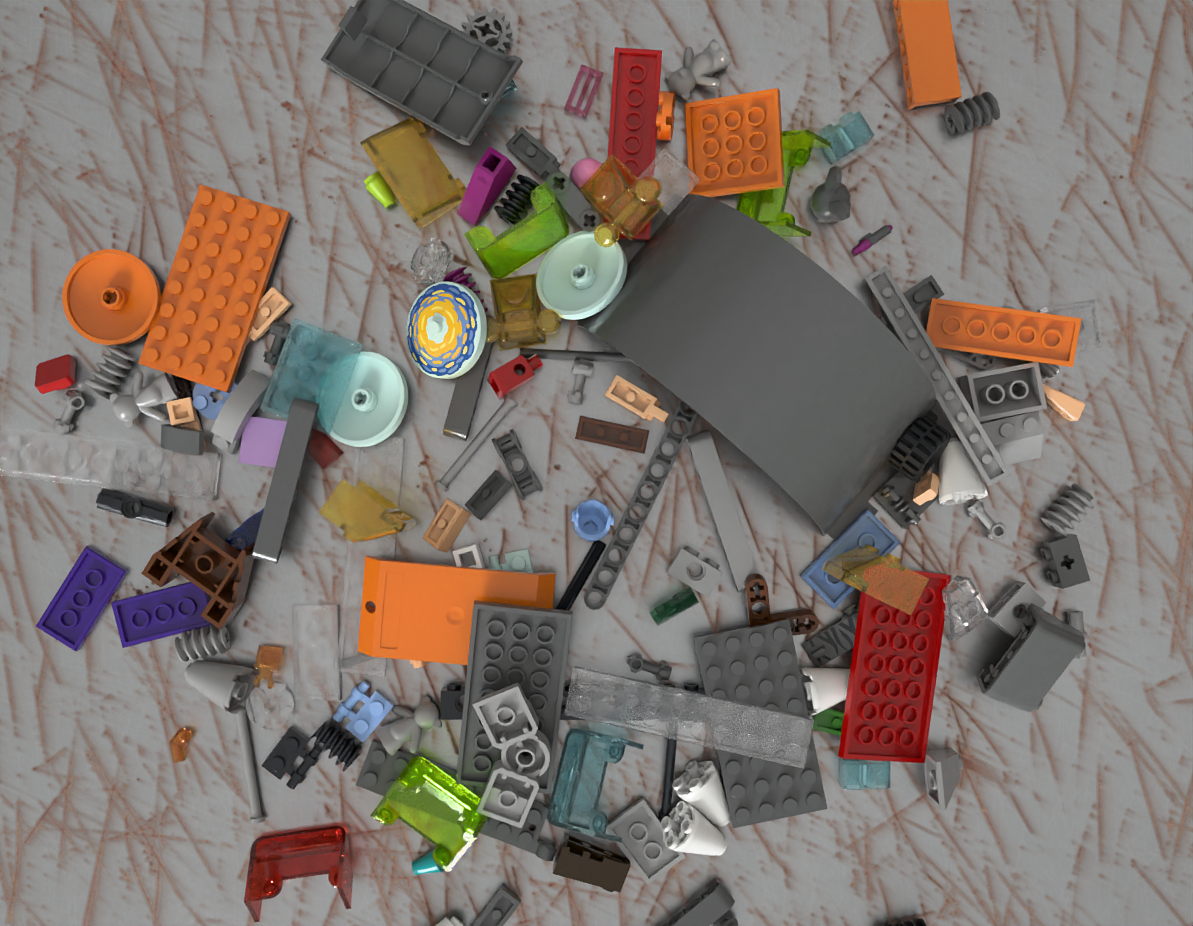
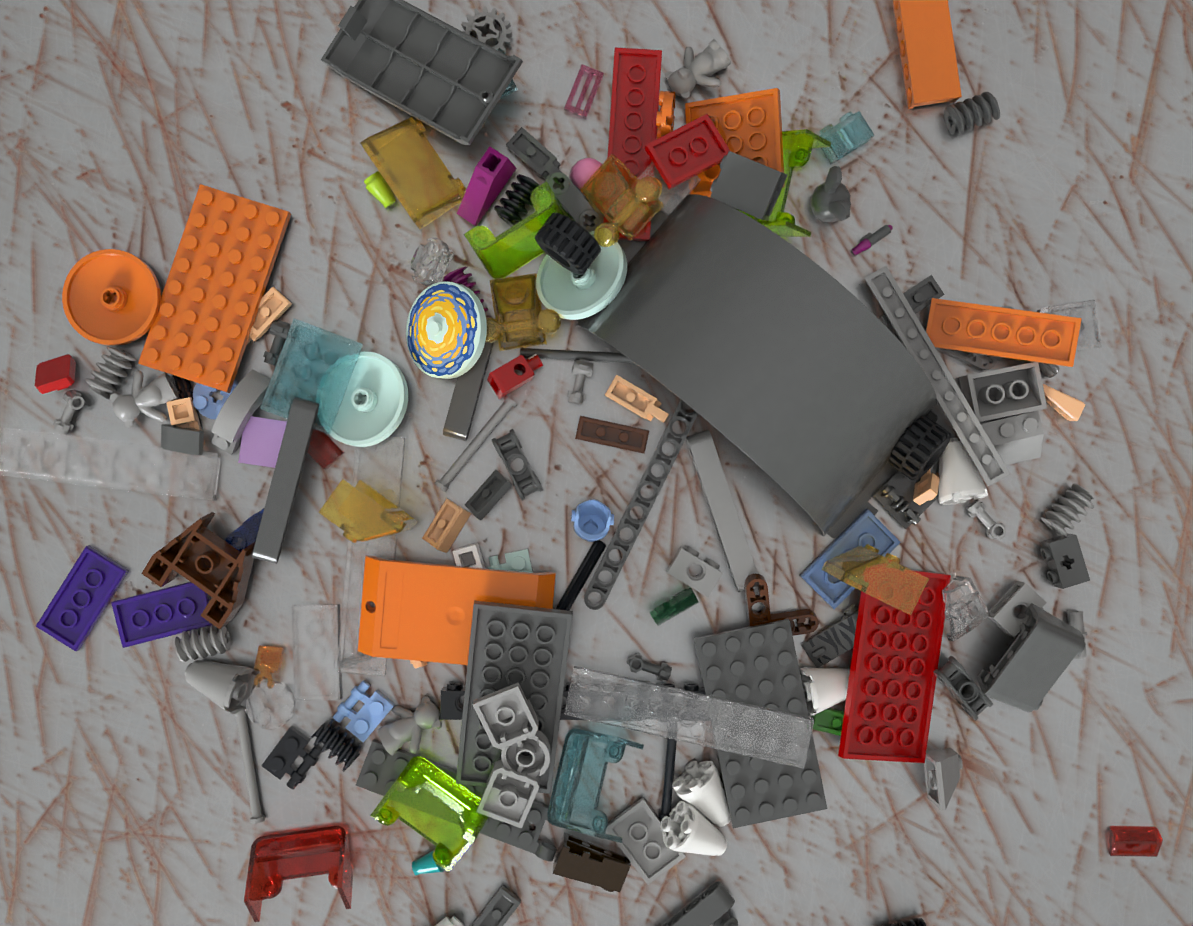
(122, 504): black piece -> none
(178, 742): clear orange arm -> none
(568, 243): none -> black tyre
(687, 151): none -> red plate
(747, 185): none -> dark grey brick
(864, 774): clear light blue brick -> none
(955, 678): none -> dark grey piece
(1134, 841): none -> clear red slope

